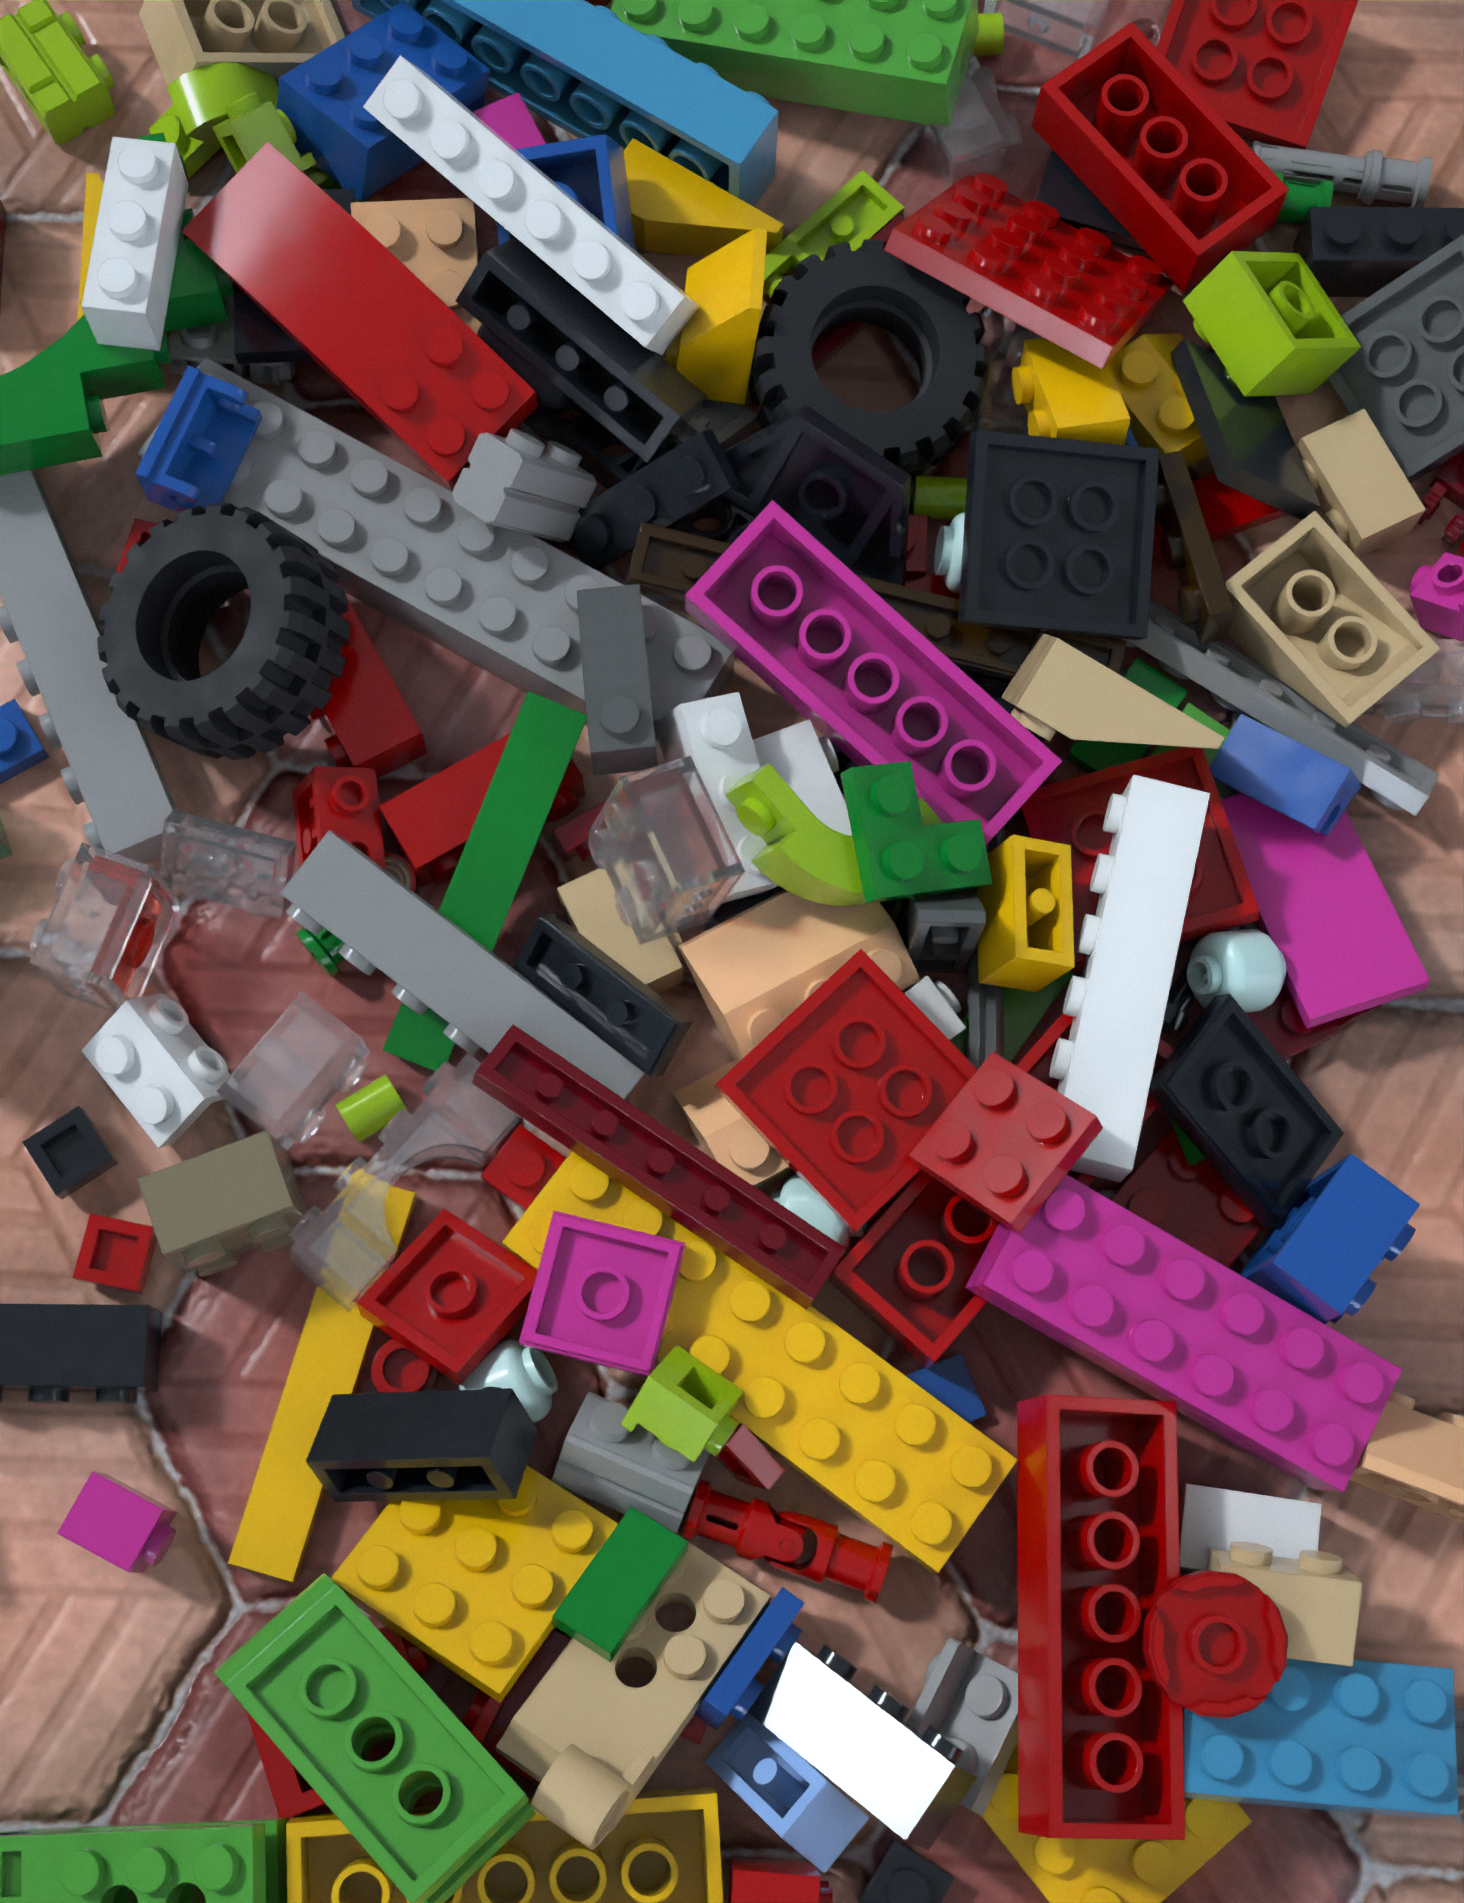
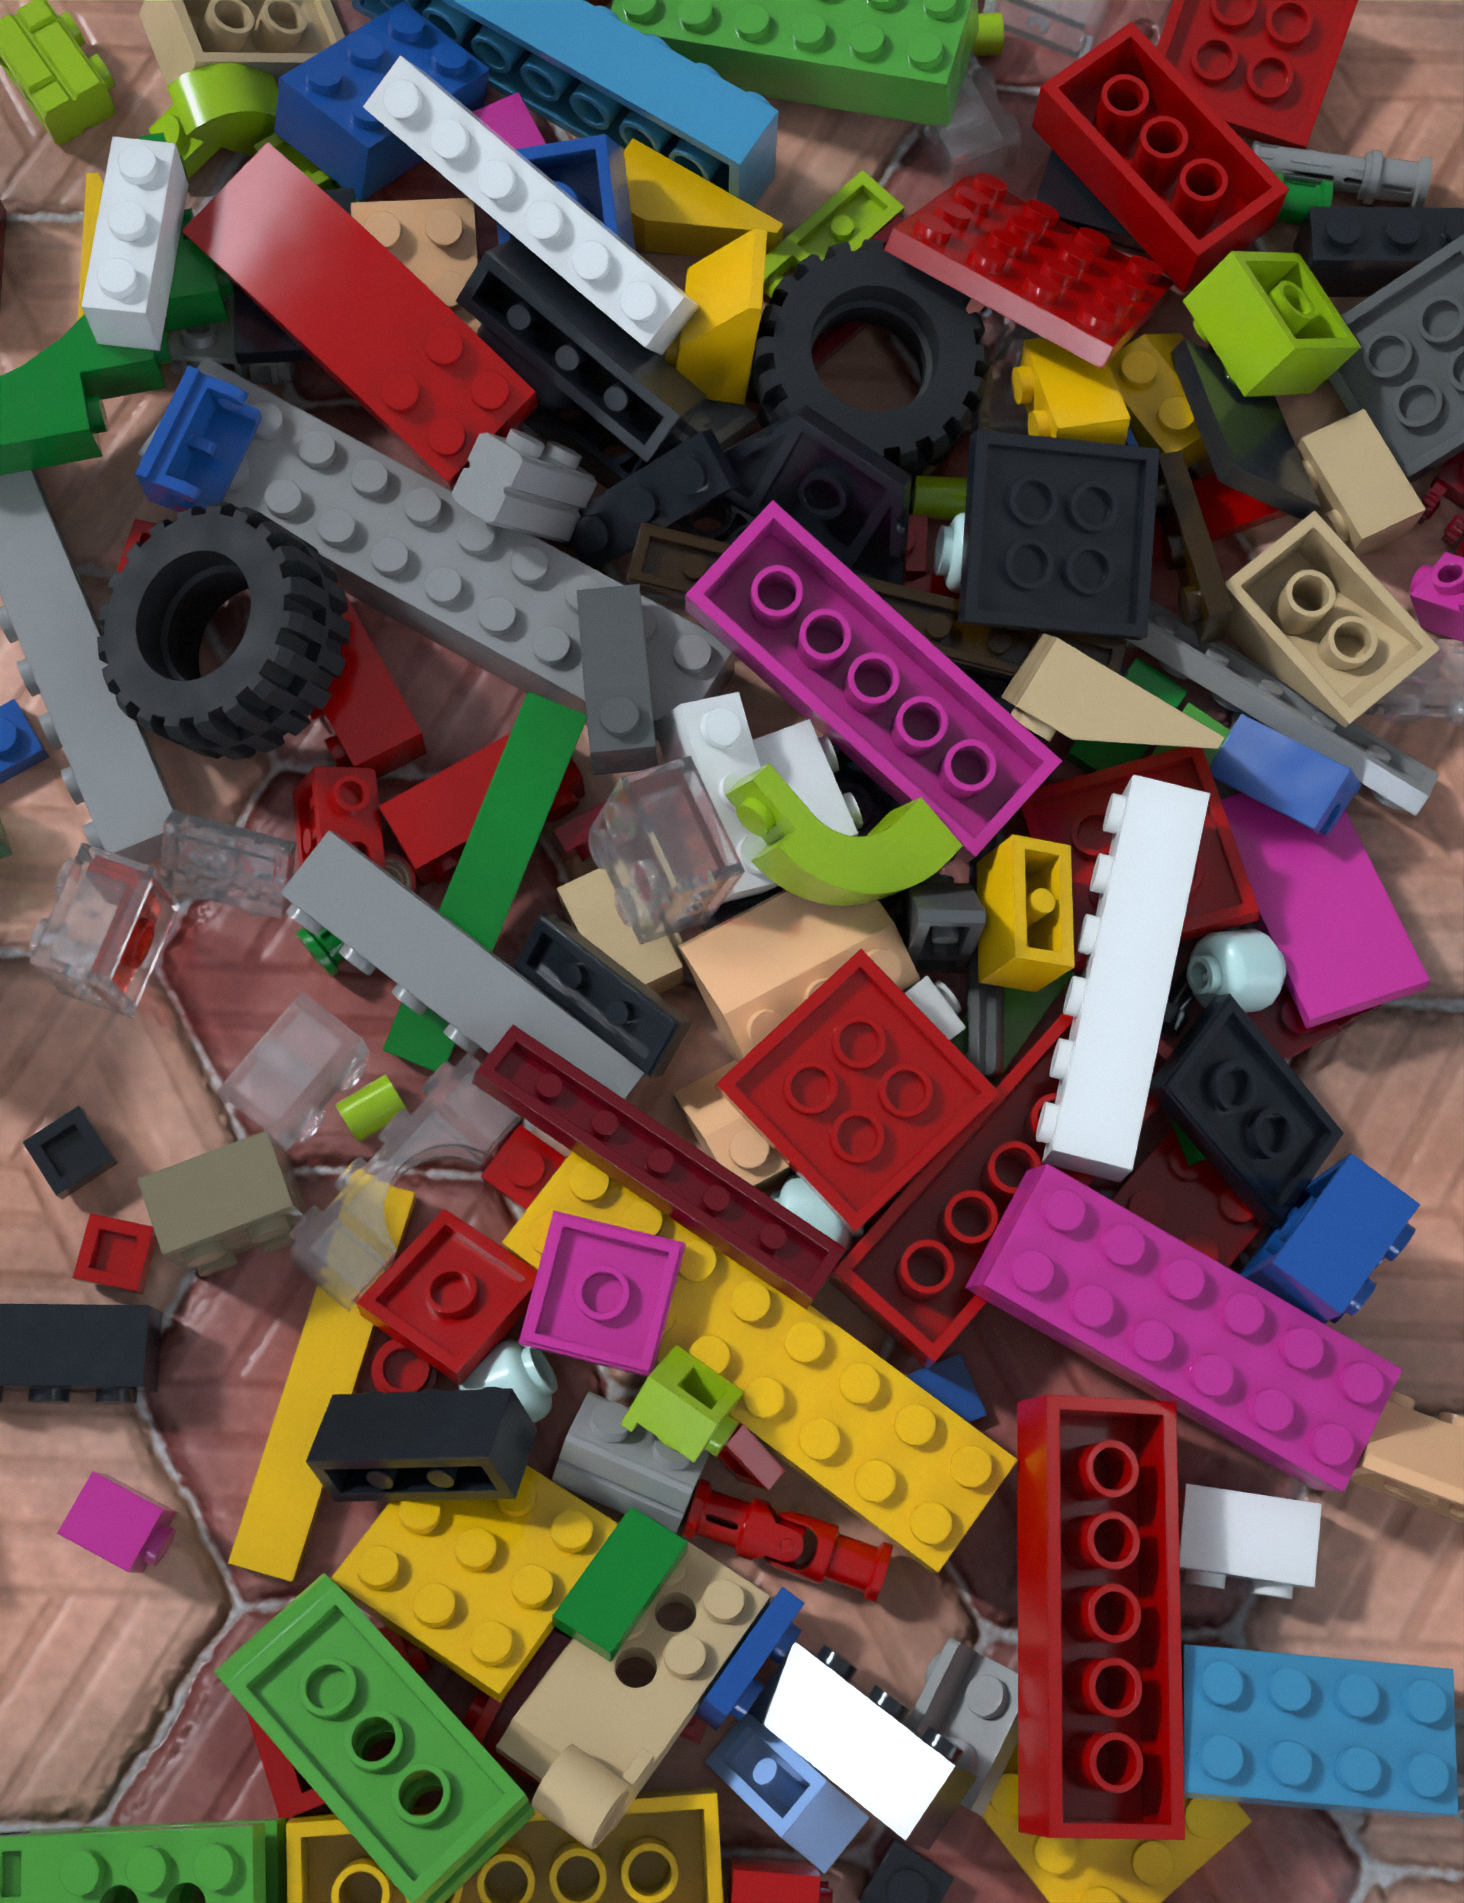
(157, 1065): white bracket -> none
(252, 126): lime brick -> none
(893, 847): green plate -> none
(1006, 1142): red plate -> none
(1215, 1643): red tile -> none
(1313, 1595): tan brick -> none

